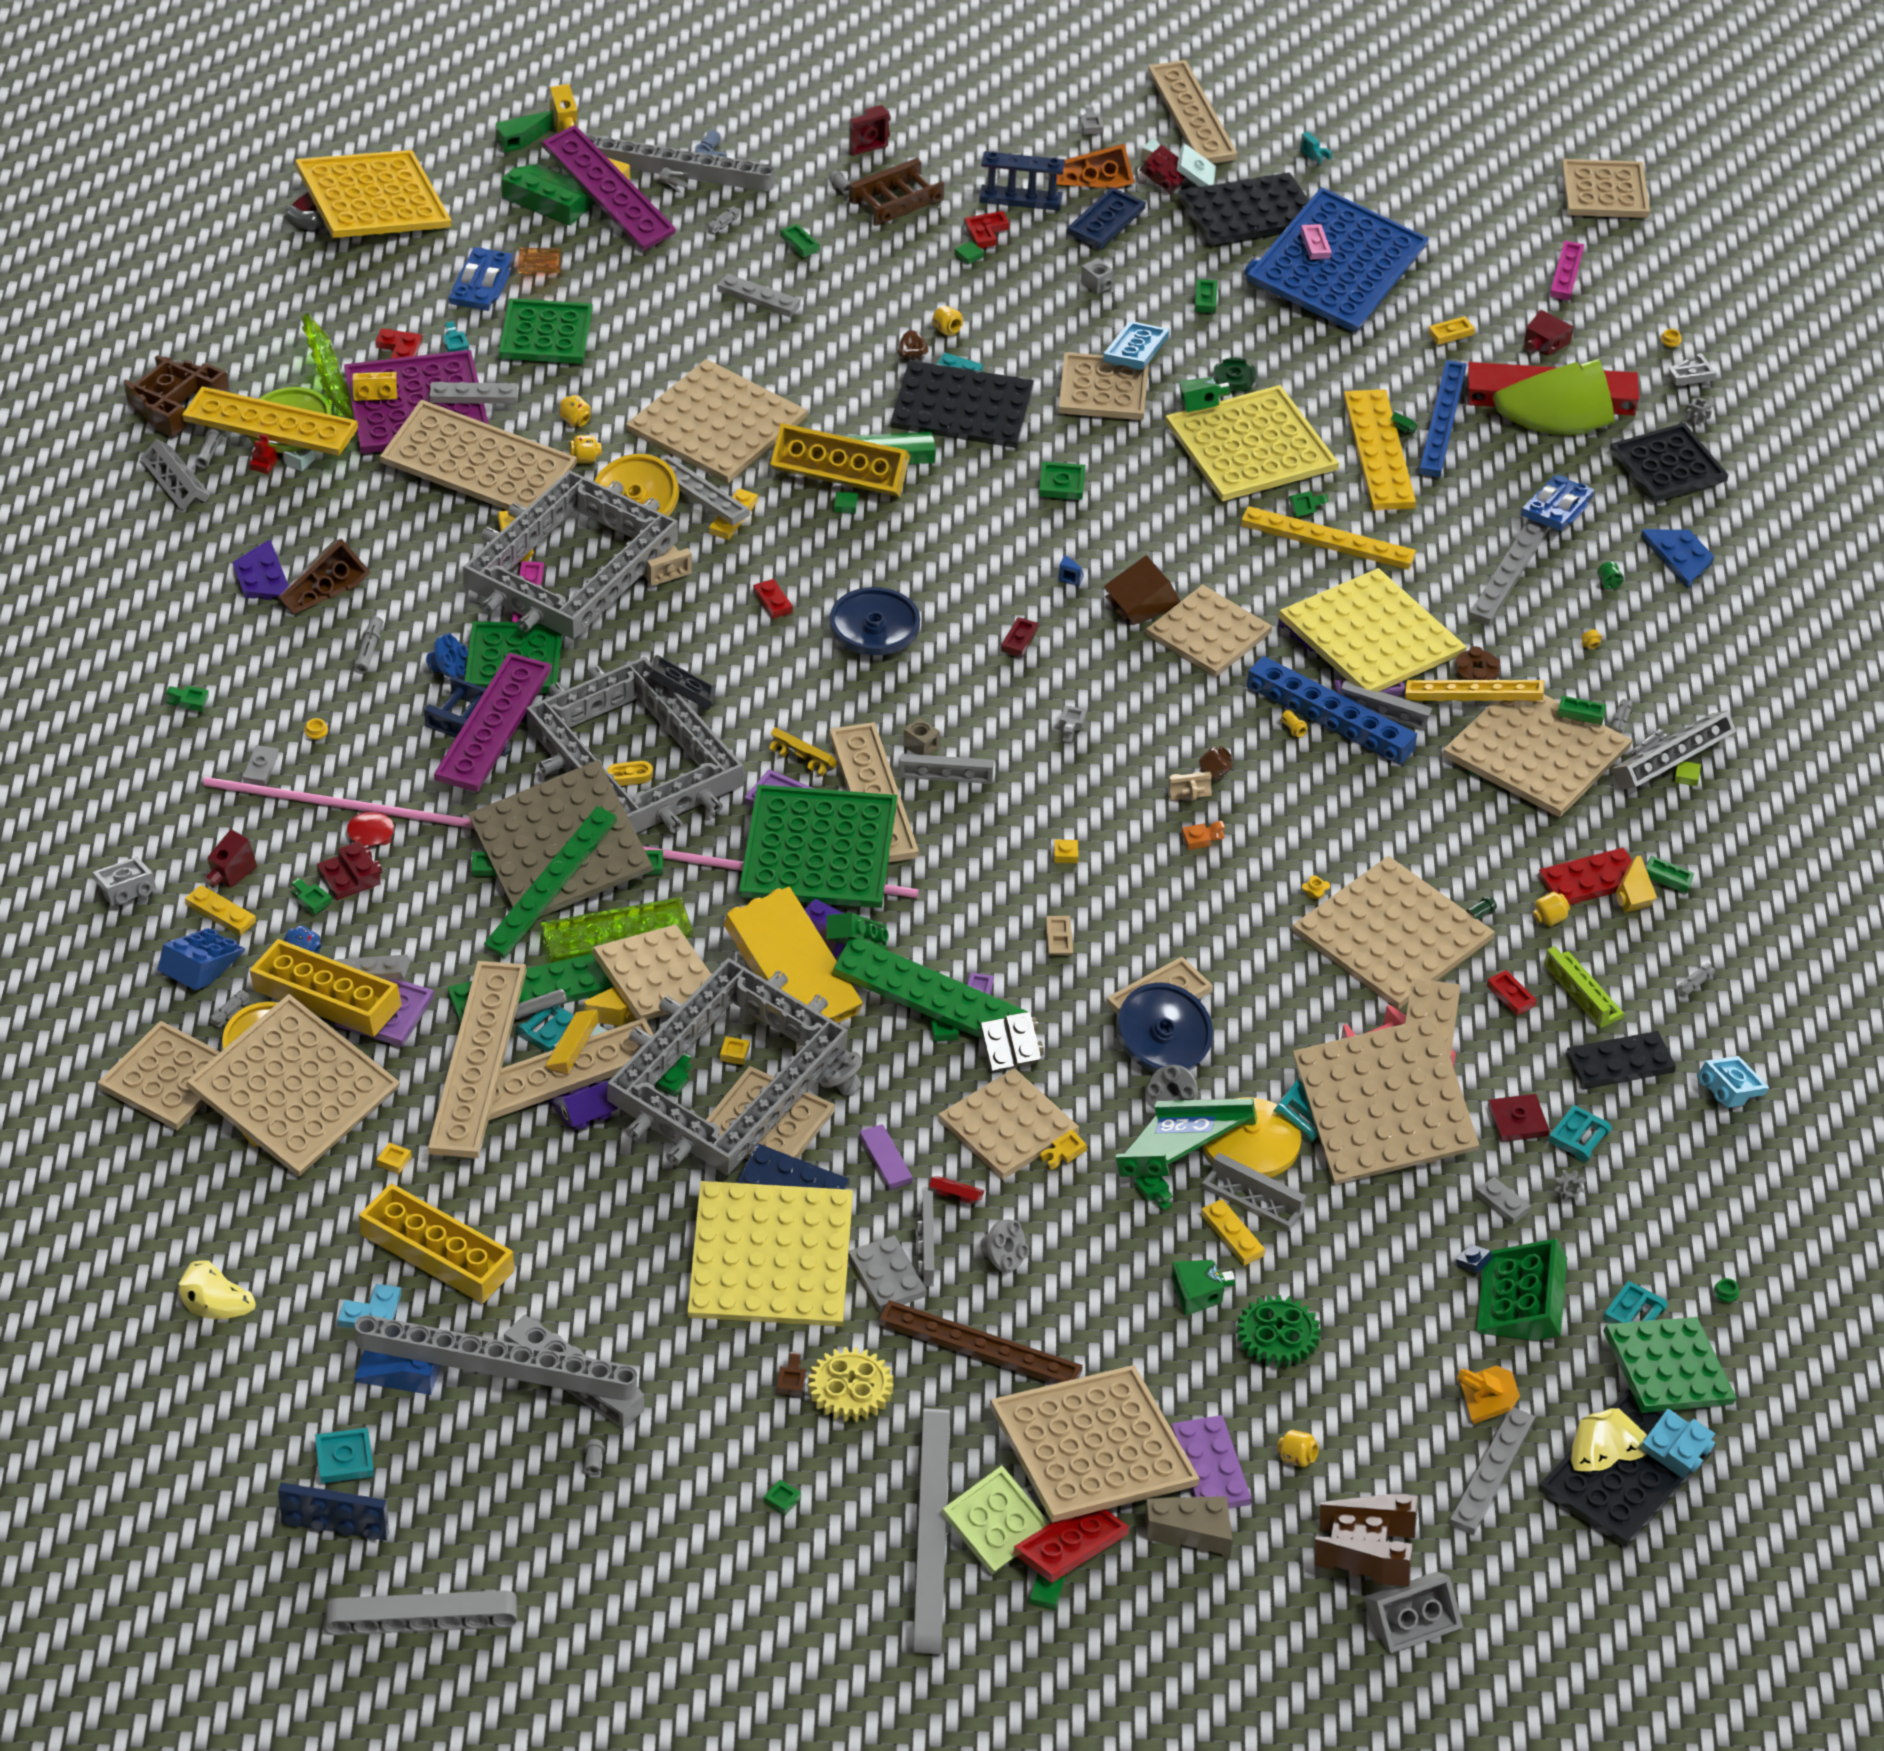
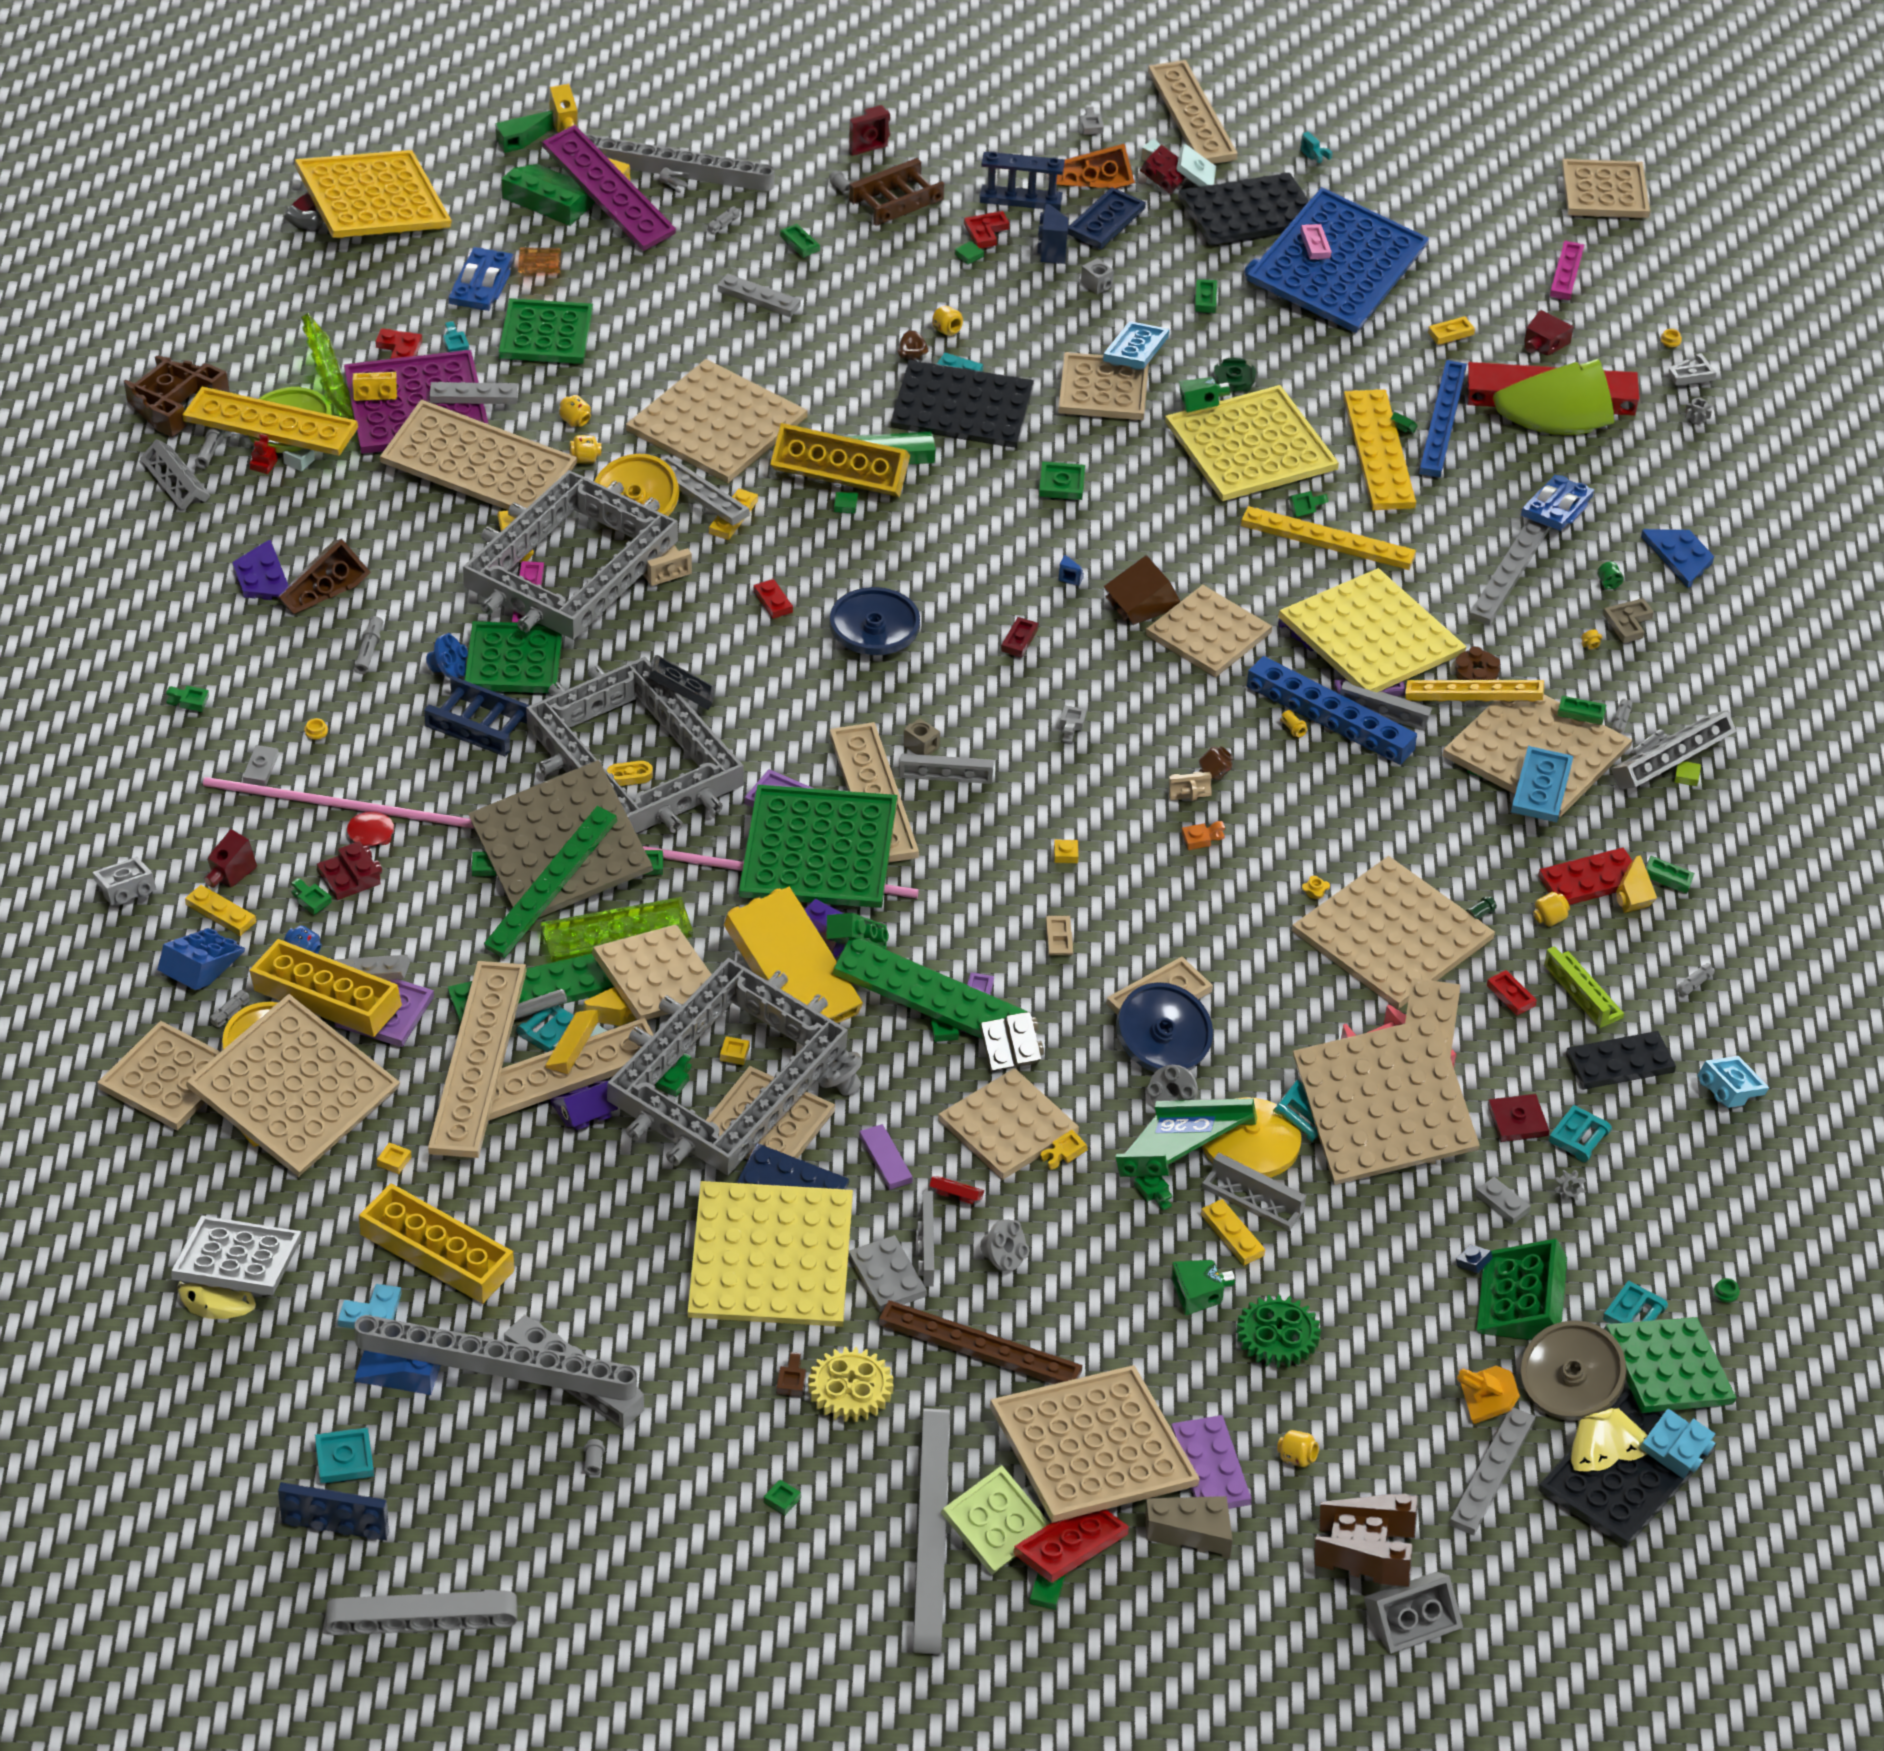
(236, 1255): none -> light grey plate
(492, 722): magenta plate -> none
(709, 143): sand blue bar -> none
(802, 750): yellow plate -> none
(1052, 236): none -> dark blue slope
(1542, 784): none -> dark azure plate
(1573, 1370): none -> dark tan dish
(1625, 619): none -> dark tan plate
(1668, 462): black plate -> none

